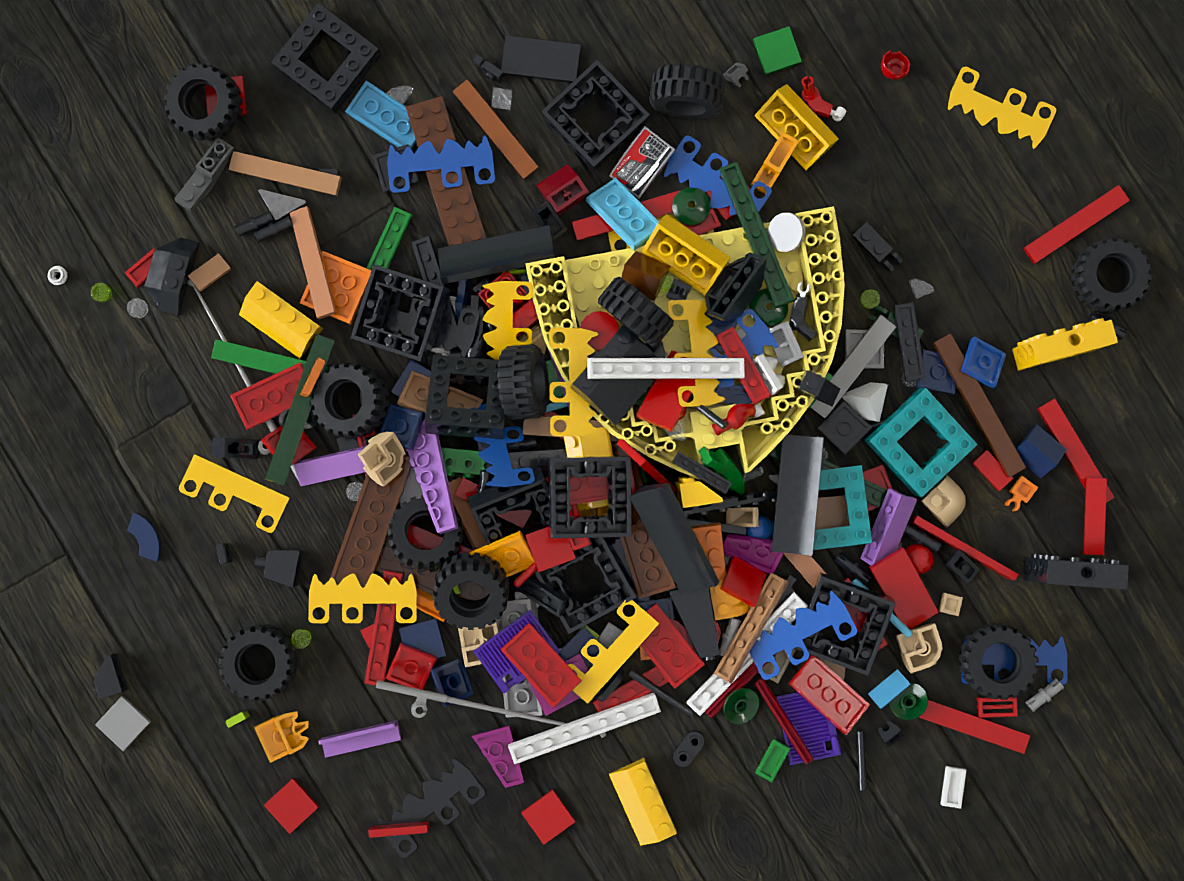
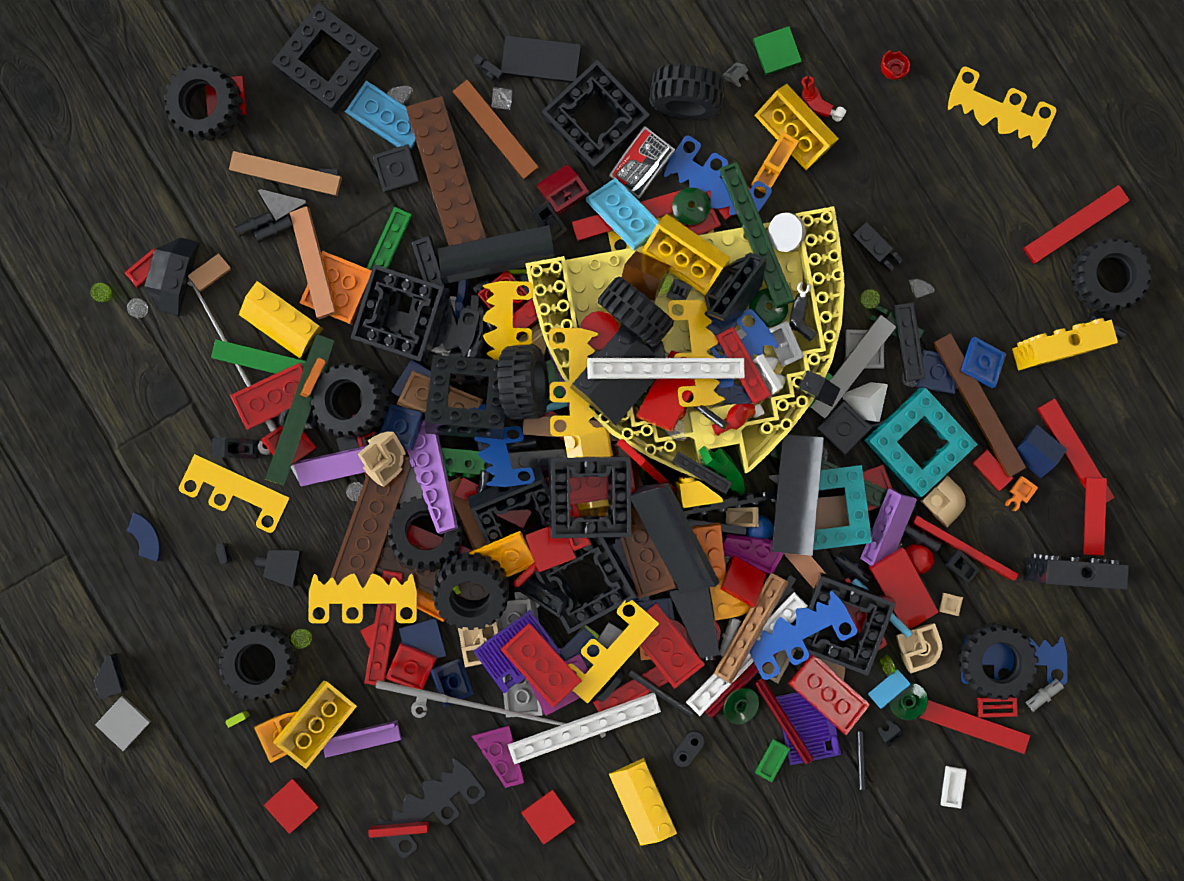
(52, 275): white plate -> none
(206, 175): dark grey slope -> none
(314, 724): none -> yellow slope
(450, 159): blue piece -> none
(752, 474): clear tile -> none
(887, 665): none -> clear neon green tile

